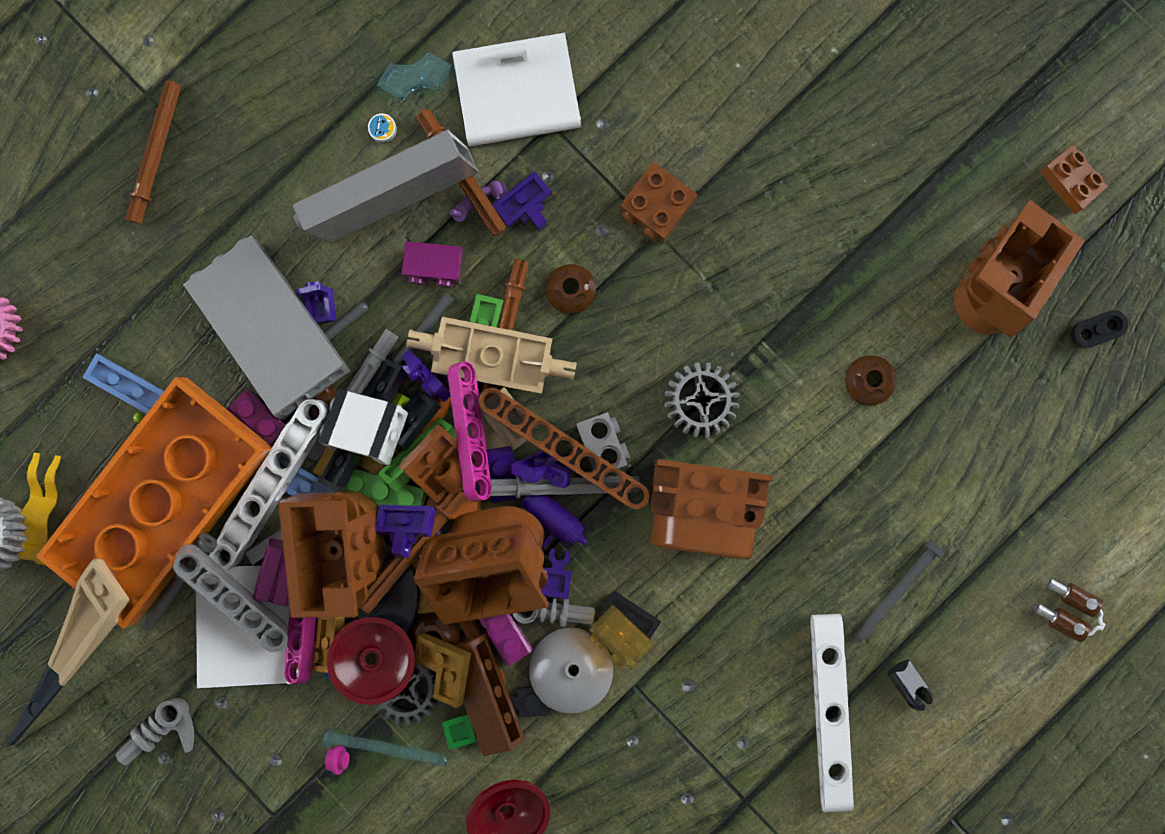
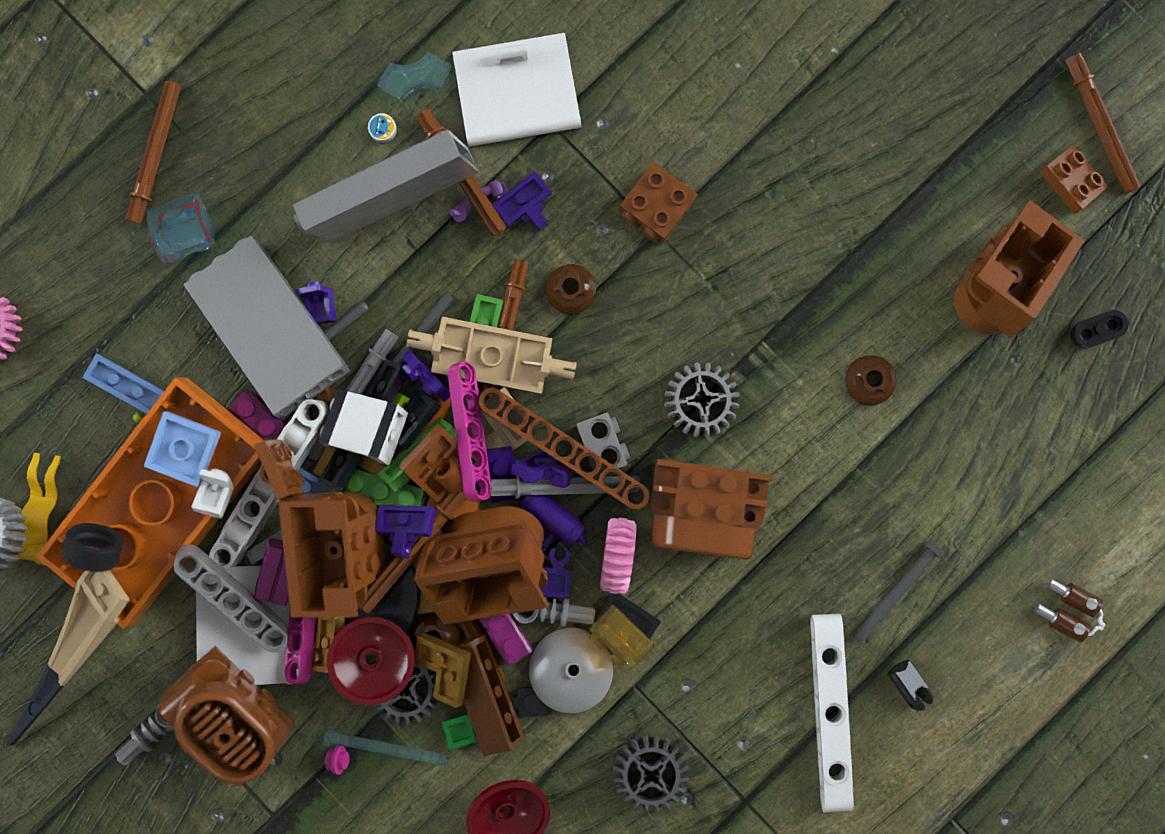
(99, 559): none -> black tyre
(180, 228): none -> clear light blue slope
(182, 448): none -> light blue plate
(207, 545): dark grey bar -> none
(213, 493): none -> white bracket
(225, 719): none -> dark orange brick
(278, 469): none -> dark orange plate
(432, 263): magenta brick -> none
(618, 555): none -> bright pink gear
(633, 792): none -> dark grey gear
(1102, 122): none -> dark orange axle

